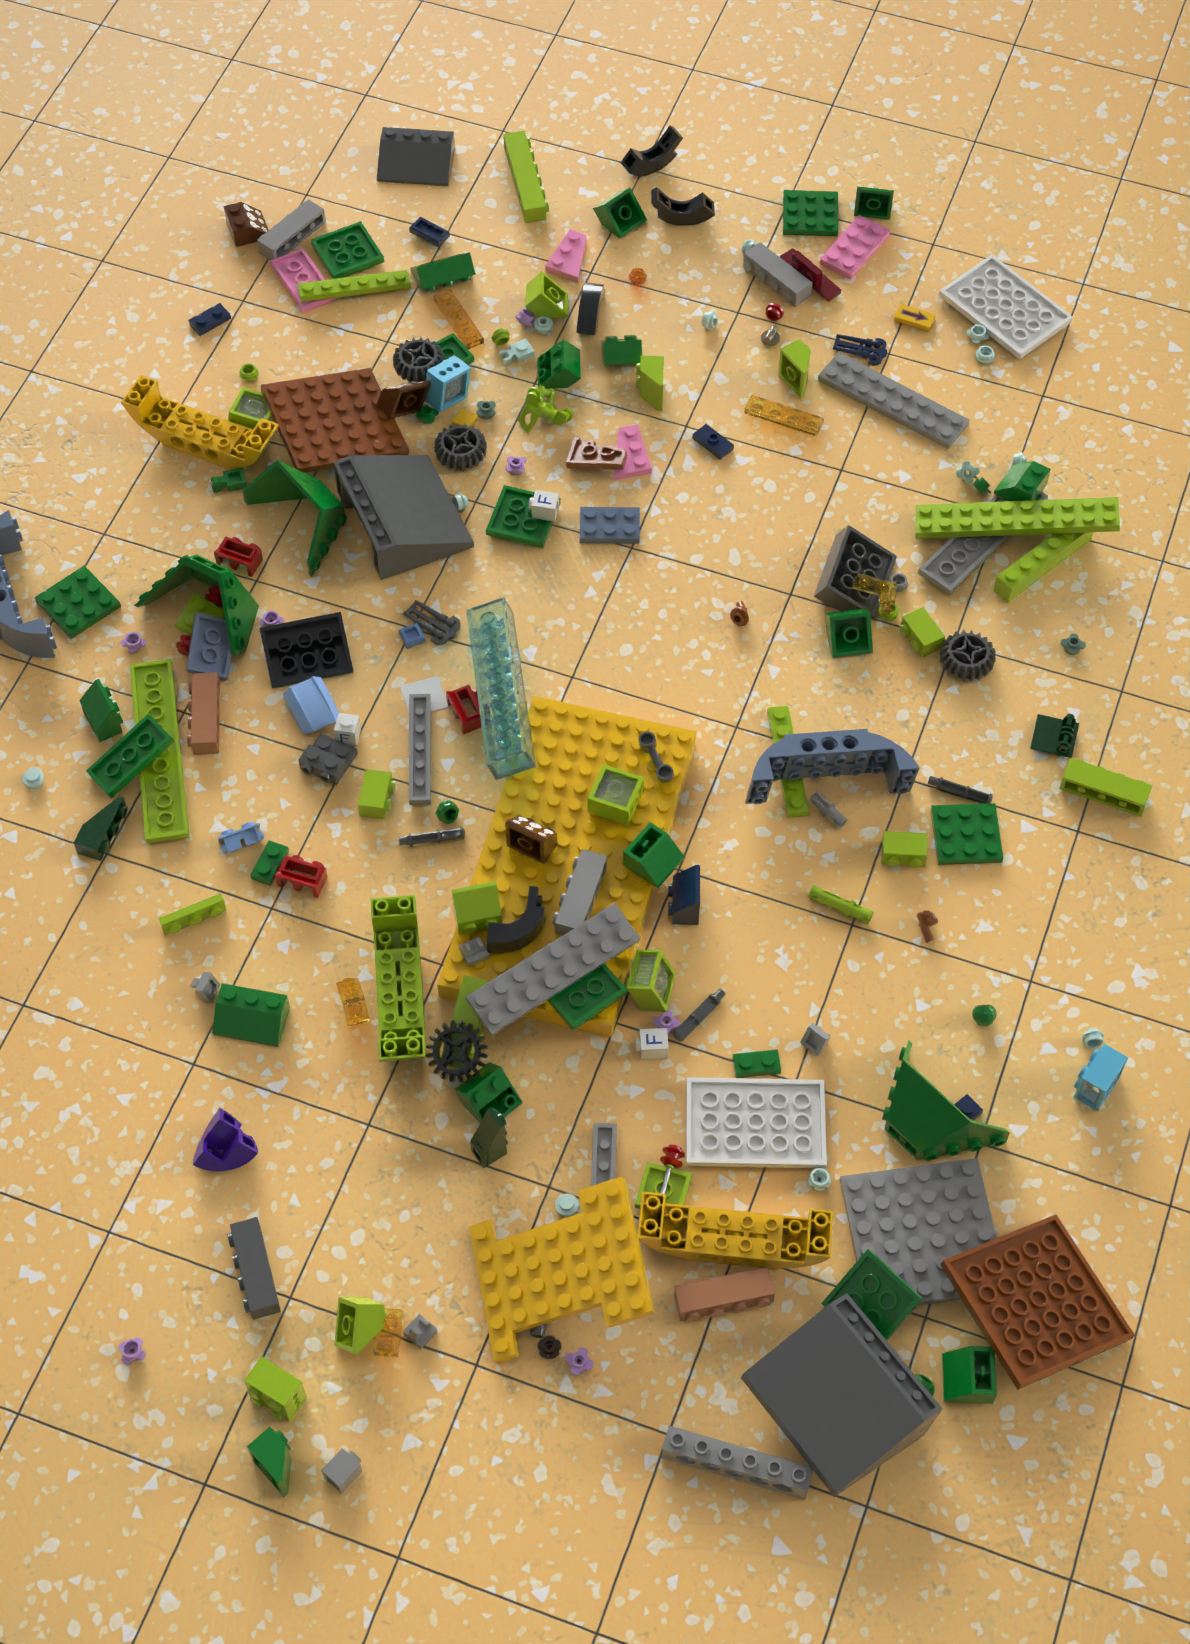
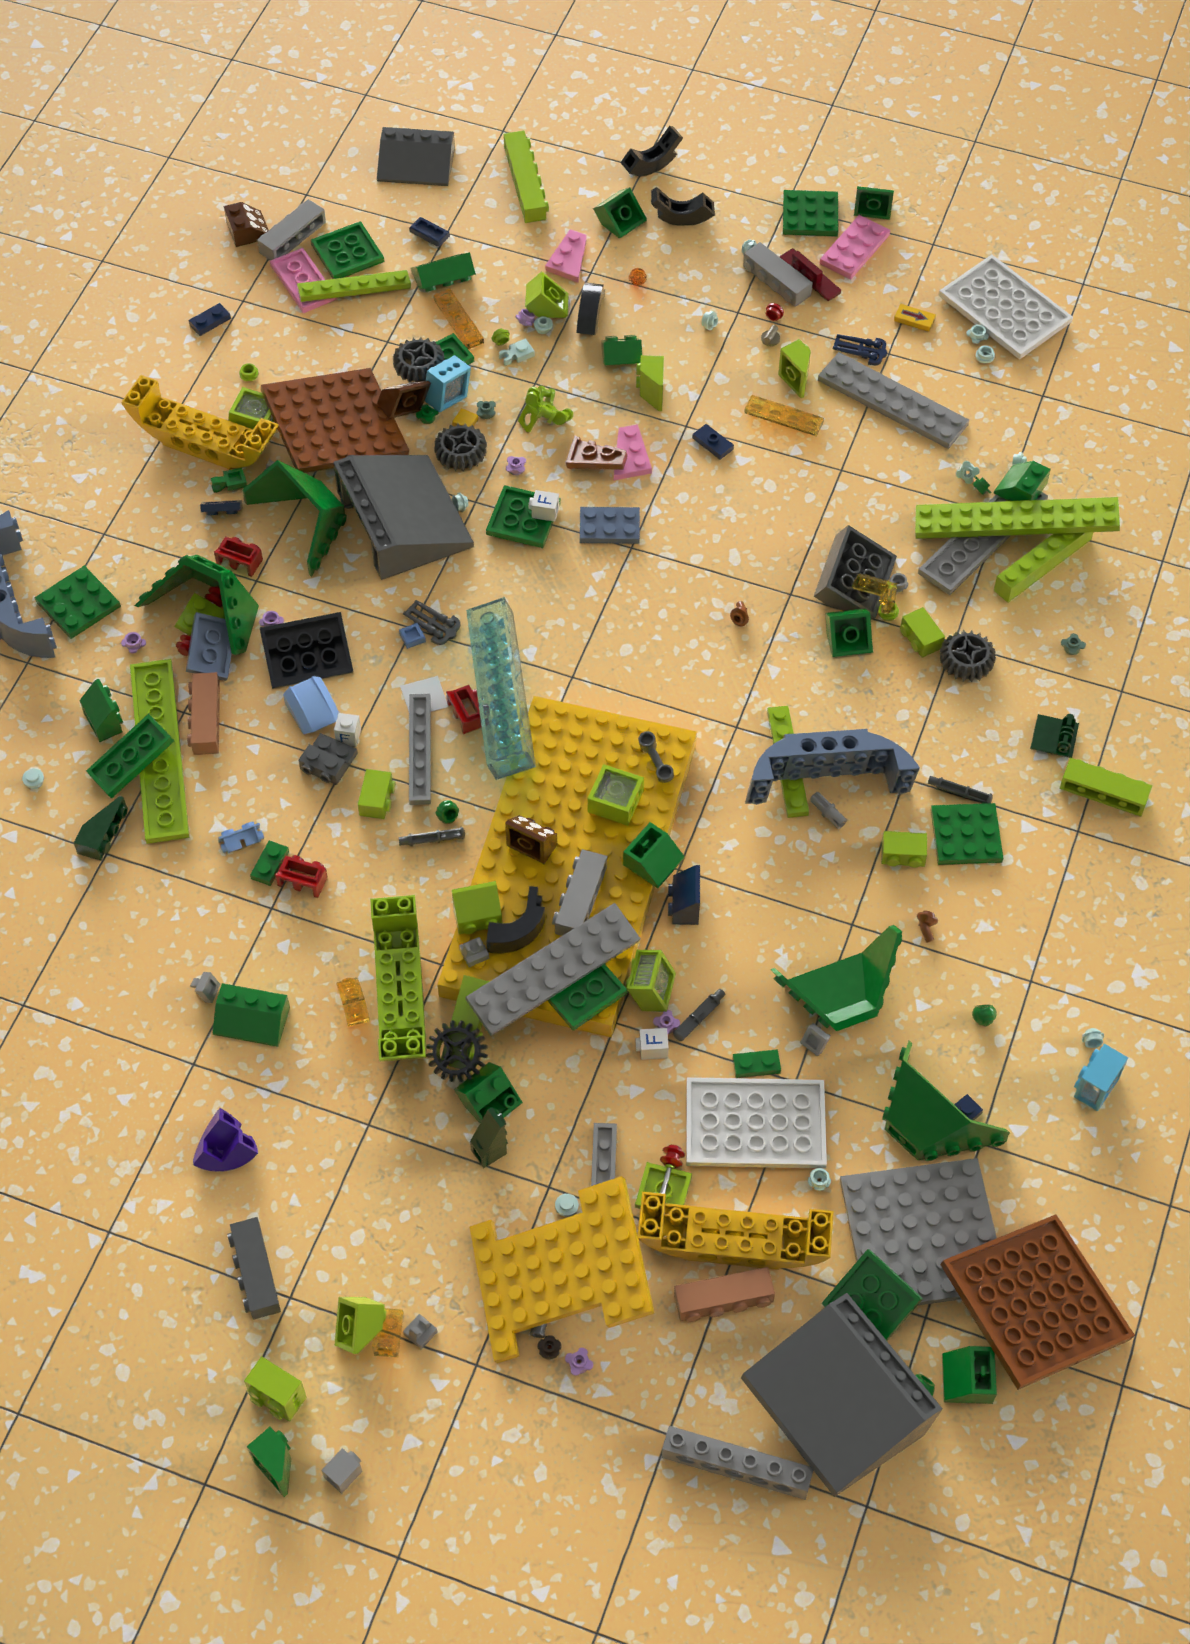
(129, 1344): lavender plate -> none
(192, 914): lime plate -> none
(230, 507): none -> dark blue plate
(559, 366): green slope -> none
(847, 907): lime pin -> none
(849, 988): none -> green piece

